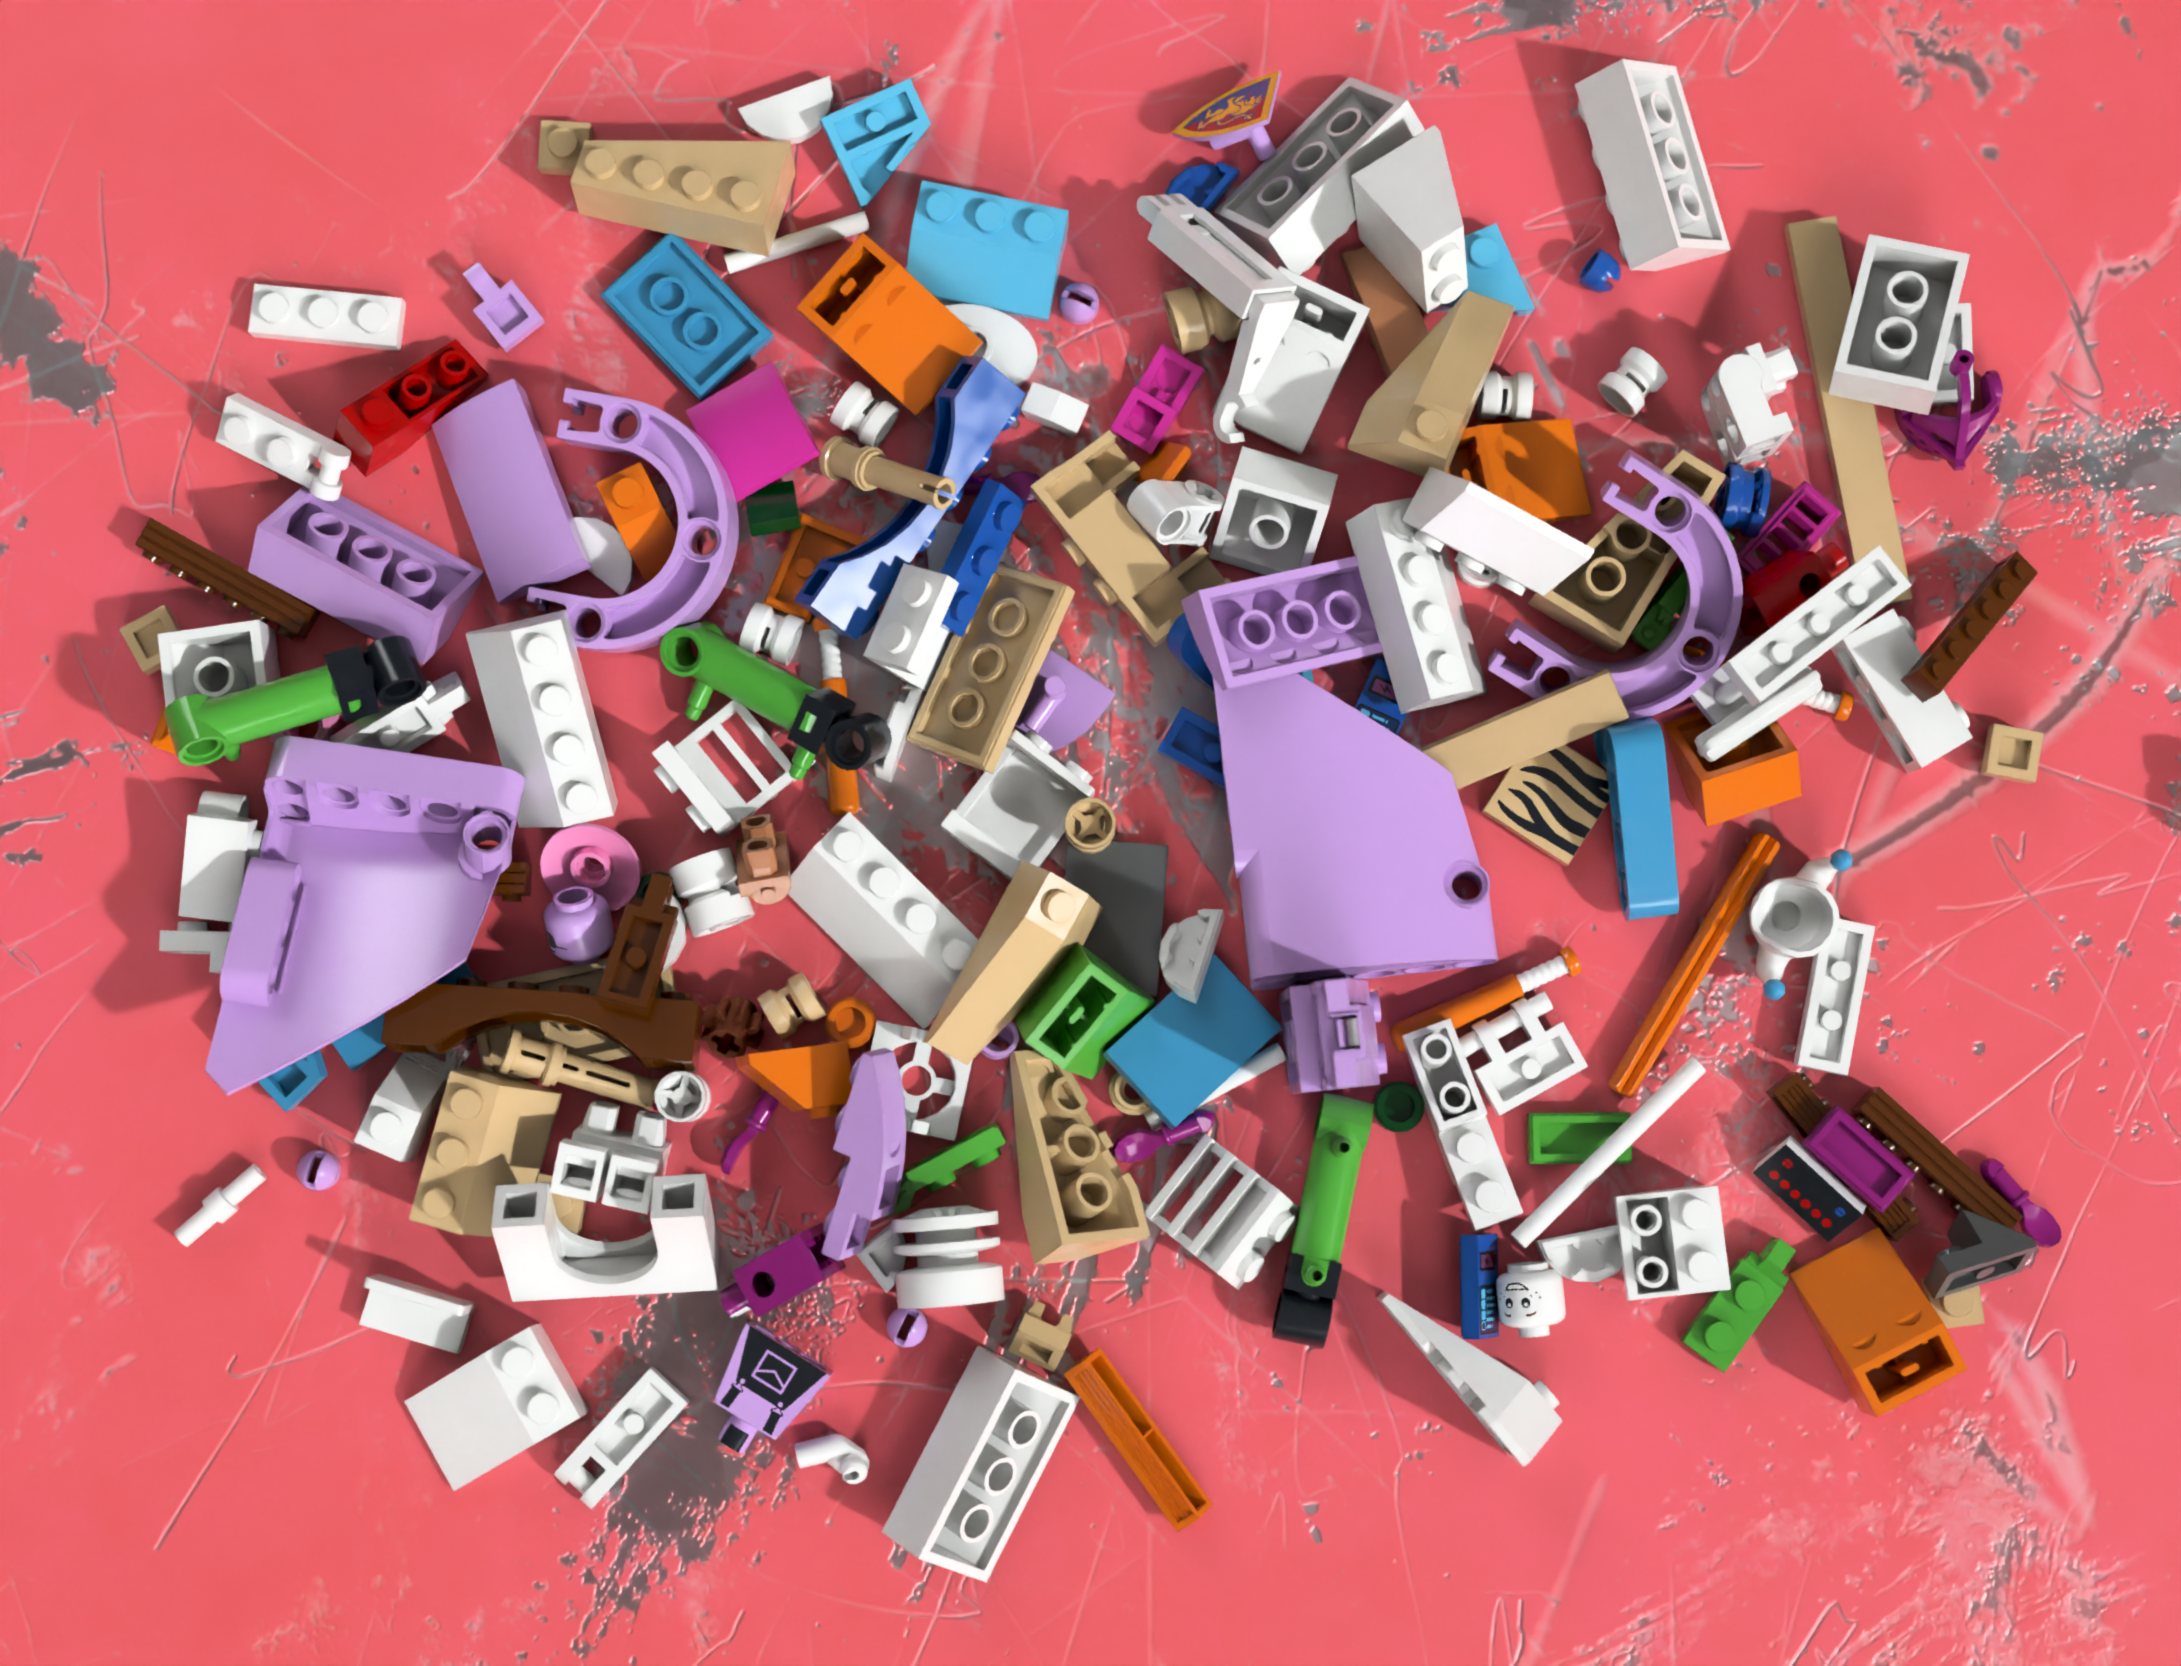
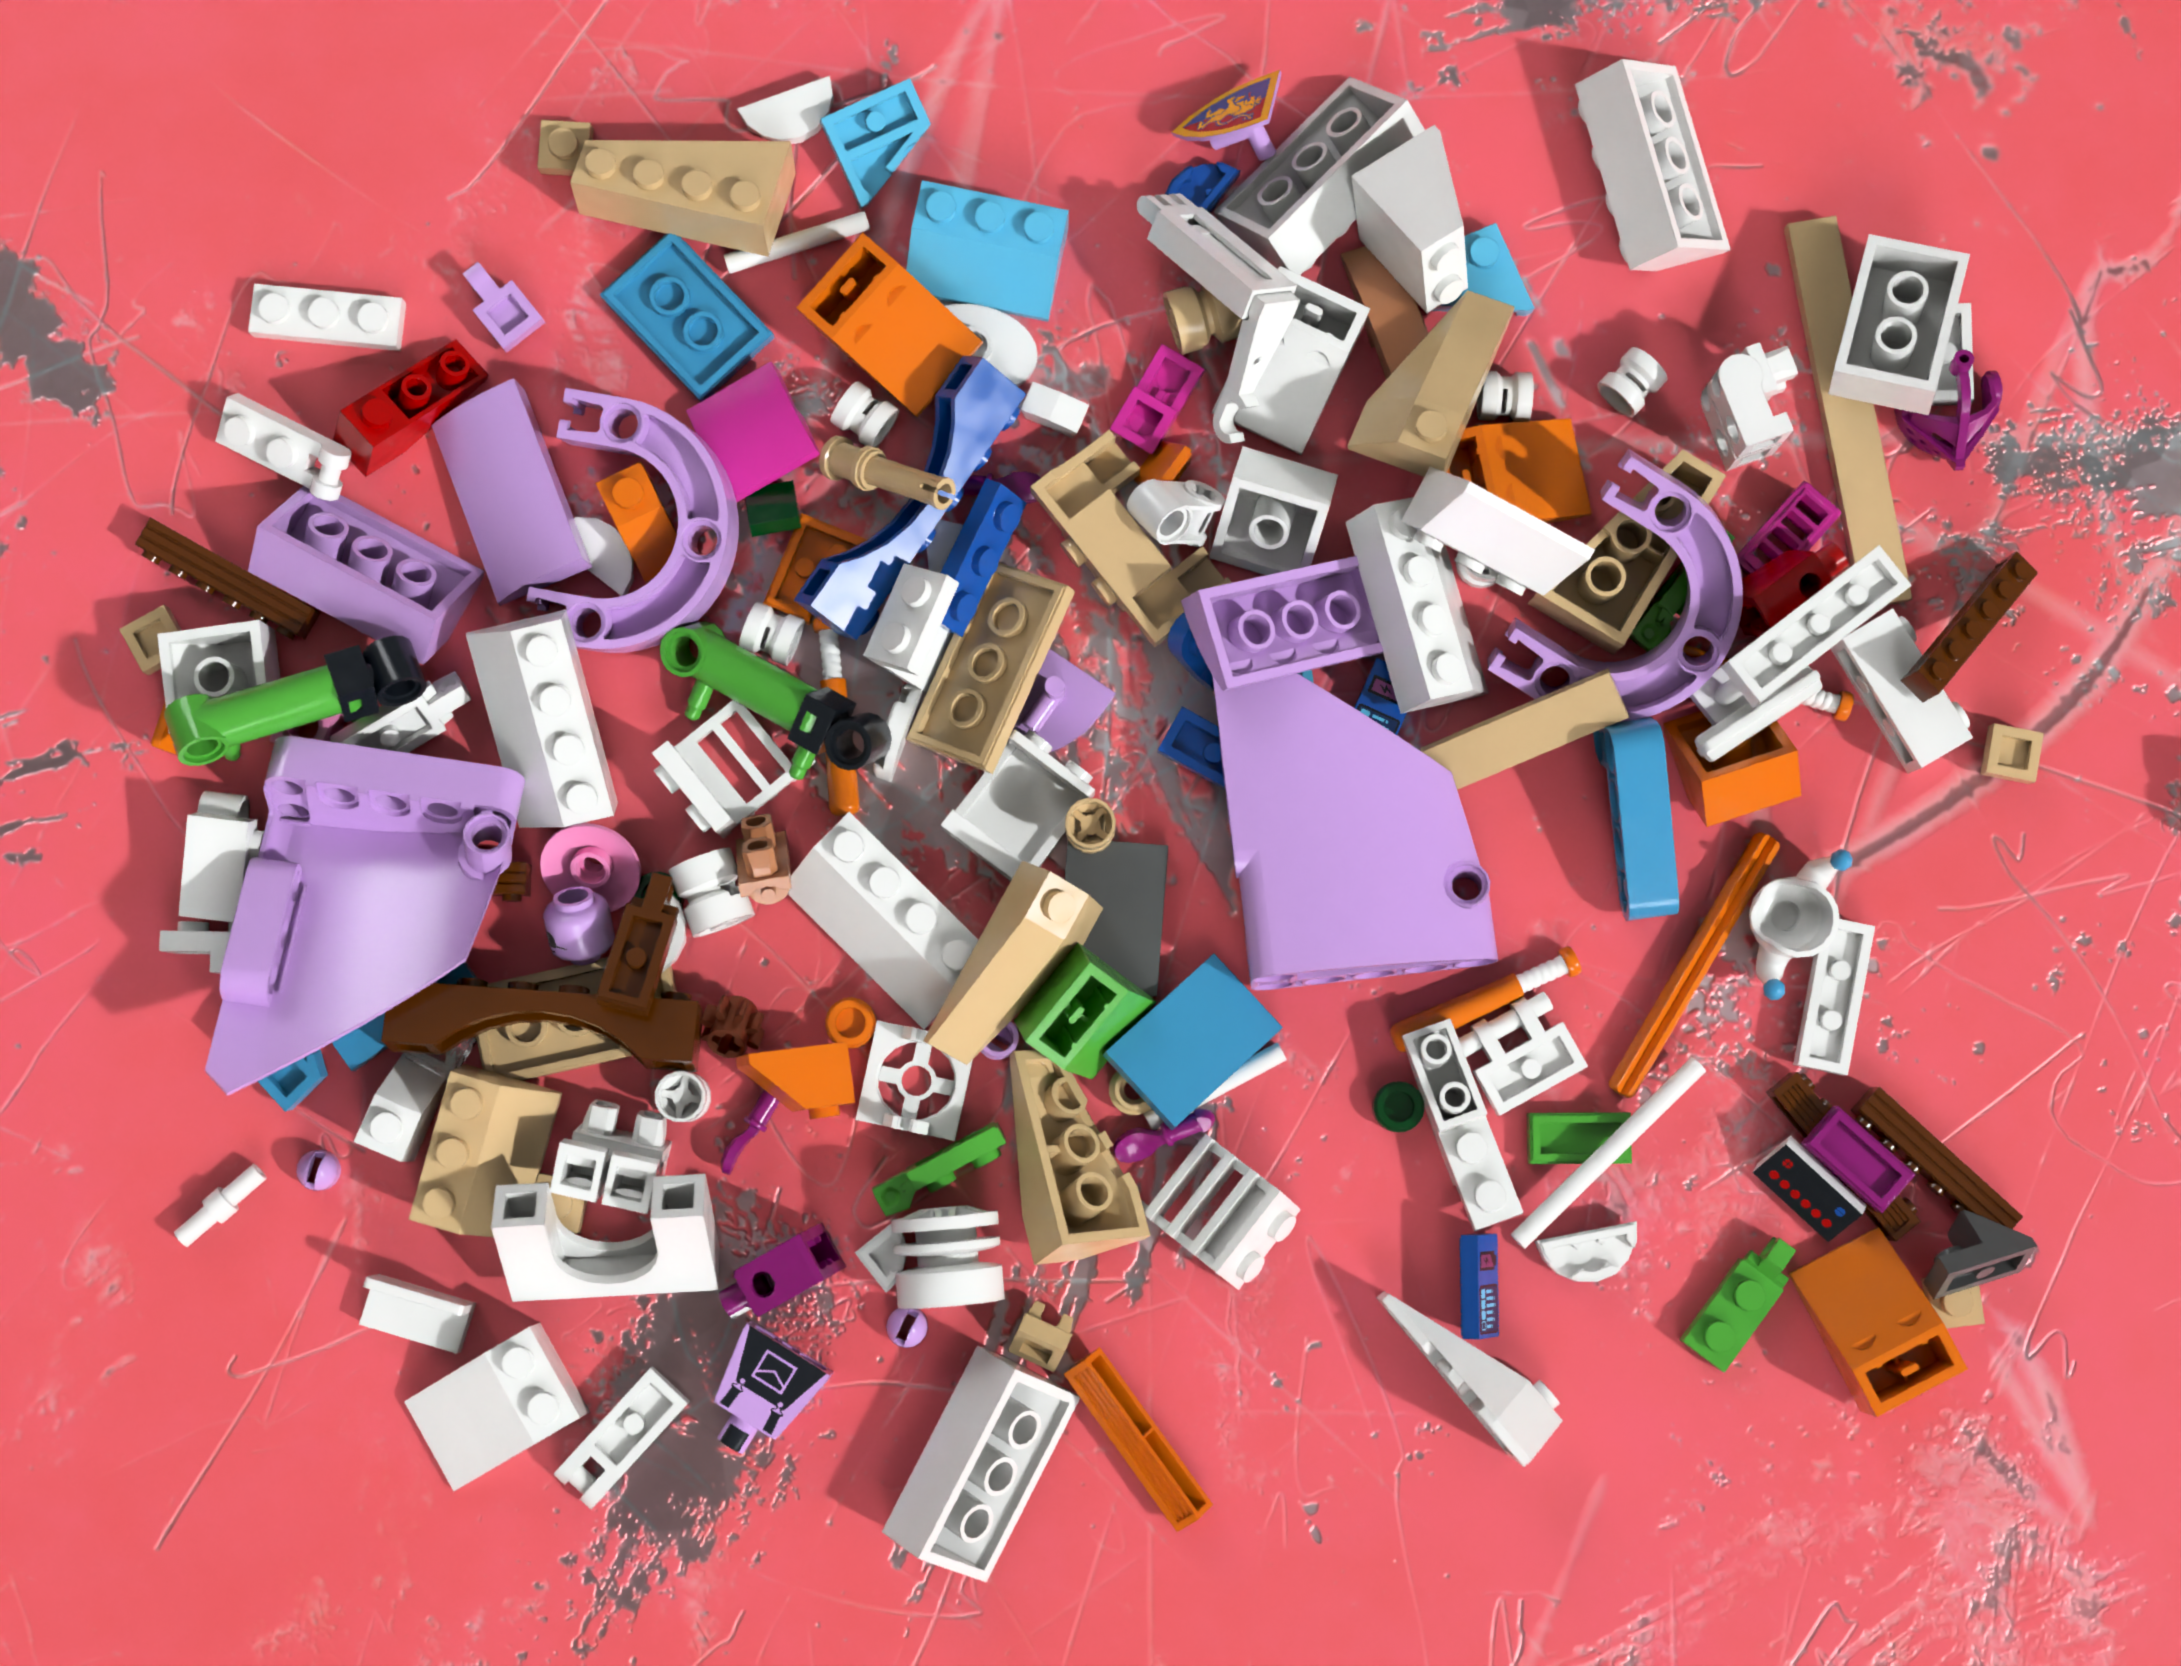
(546, 1064): tan pin -> none
(782, 1012): tan wheel -> none
(838, 1452): white arm -> none
(874, 1138): lavender slope -> none
(1075, 311): lavender hinge -> none
(1188, 952): white tile -> none
(1322, 1221): bright green piece -> none
(1331, 1036): lavender piece -> none
(1530, 1298): white head -> none
(1551, 801): tile -> none
(1597, 271): blue hinge -> none
(1672, 1242): white slope -> none
(1743, 499): blue wheel -> none
(2036, 1220): magenta piece -> none

